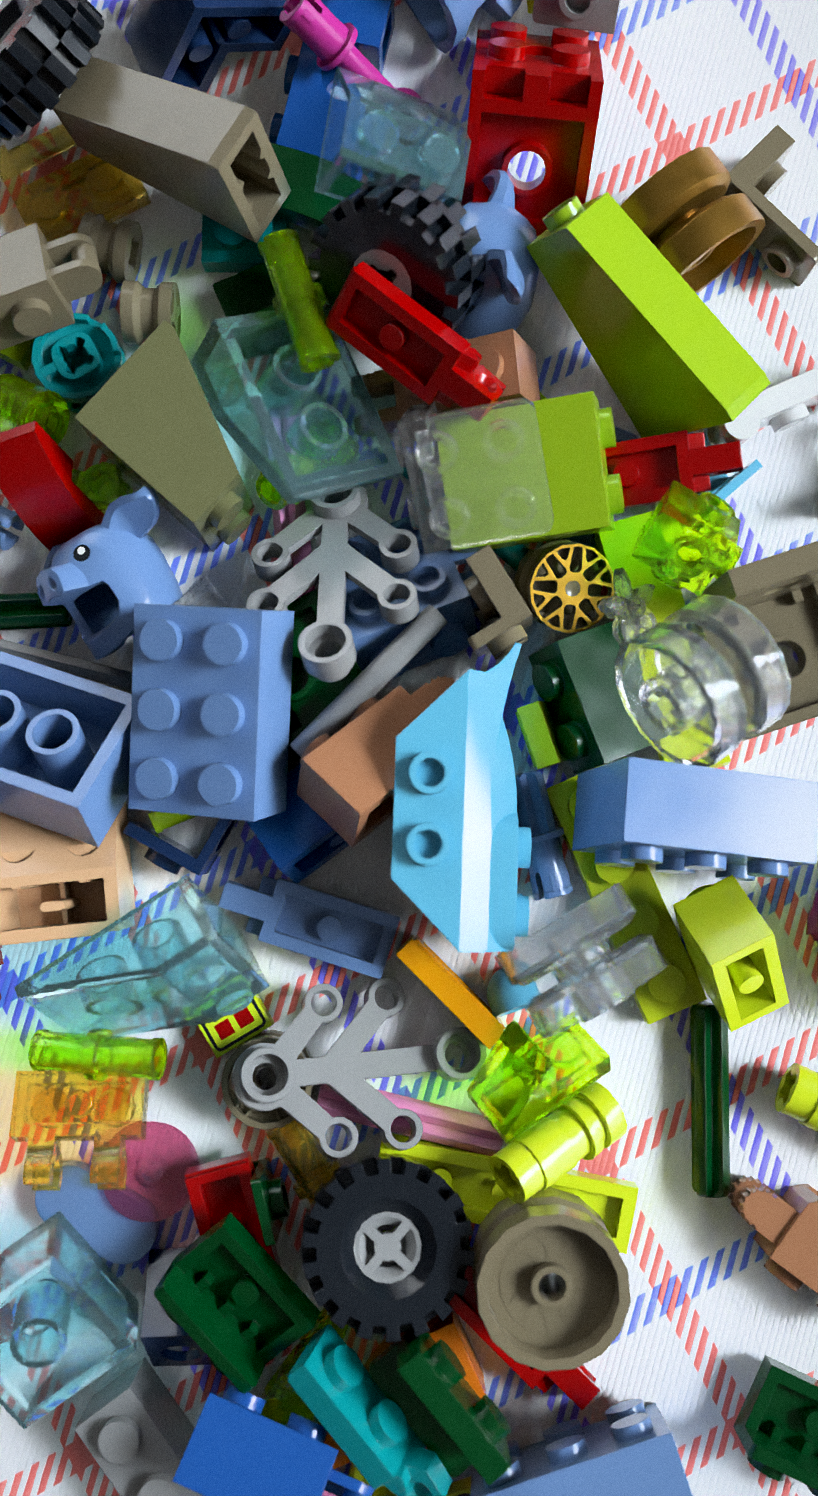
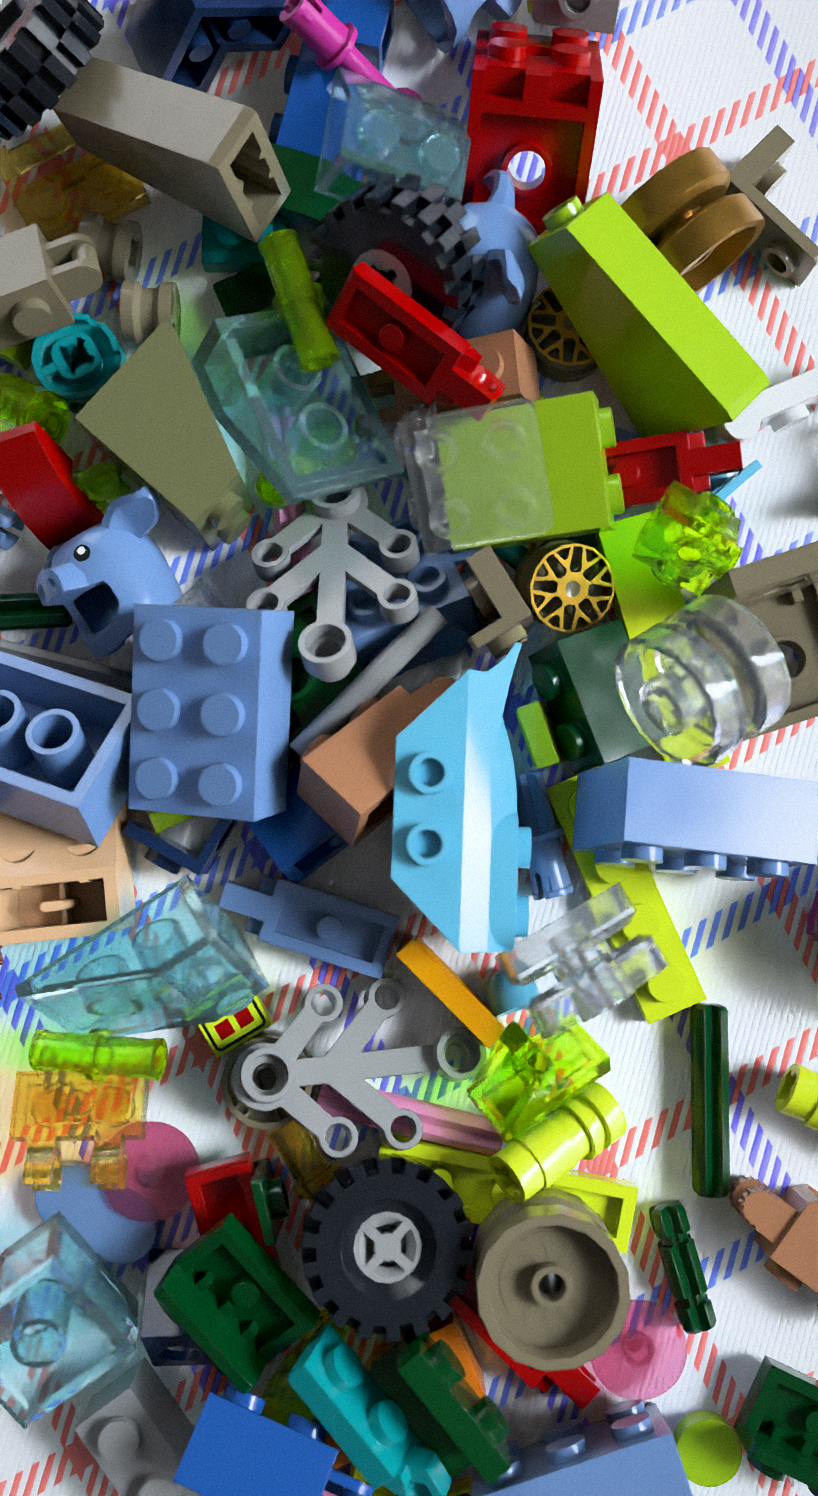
(557, 344): none -> dark tan wheel
(628, 607): clear plant -> none
(645, 1355): none -> clear pink piece
(682, 1266): none -> dark green axle
(708, 1448): none -> lime tile
(732, 952): neon yellow brick -> none

